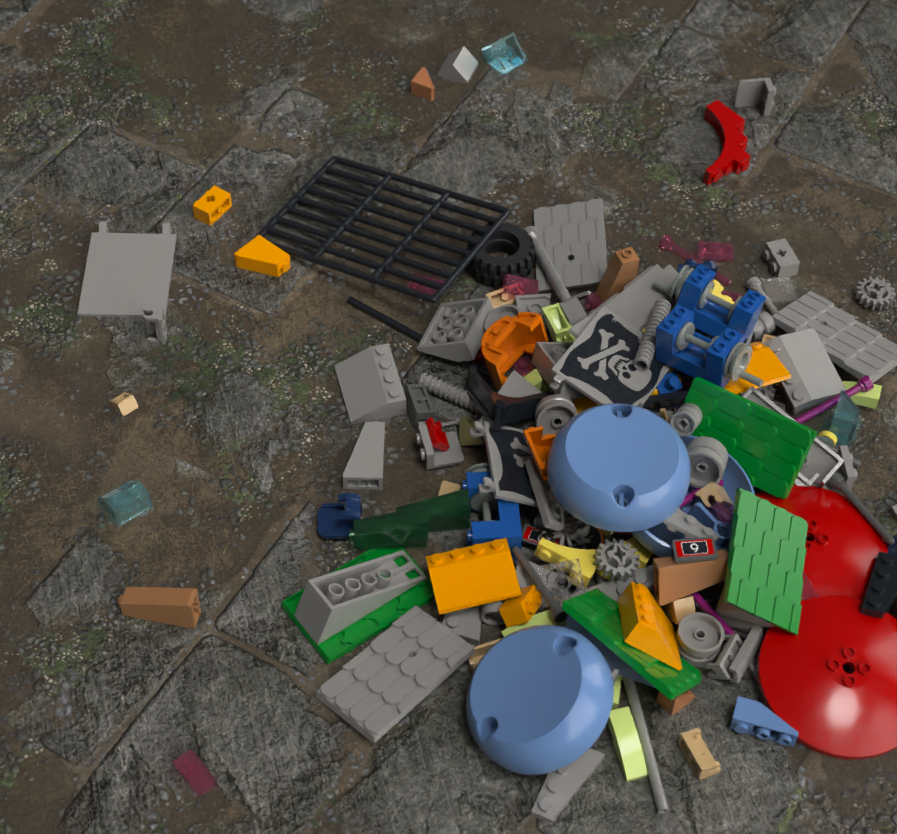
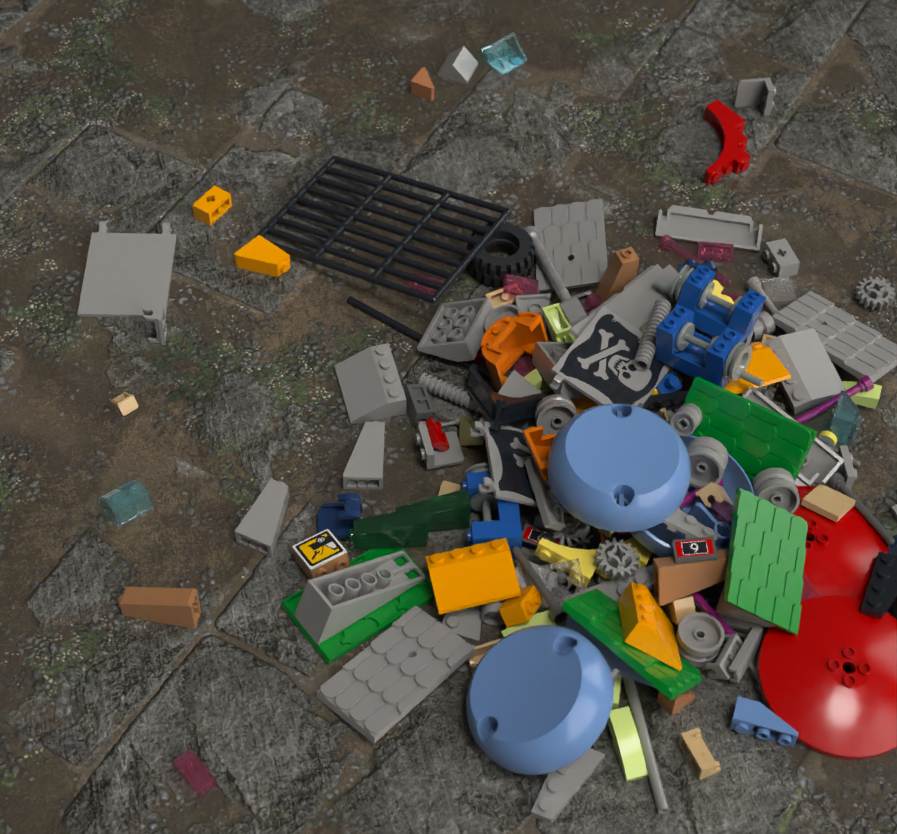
(264, 520): none -> light grey slope
(320, 555): none -> piece
(697, 225): none -> light grey slope
(777, 487): none -> light grey wheel
(828, 502): none -> tan tile

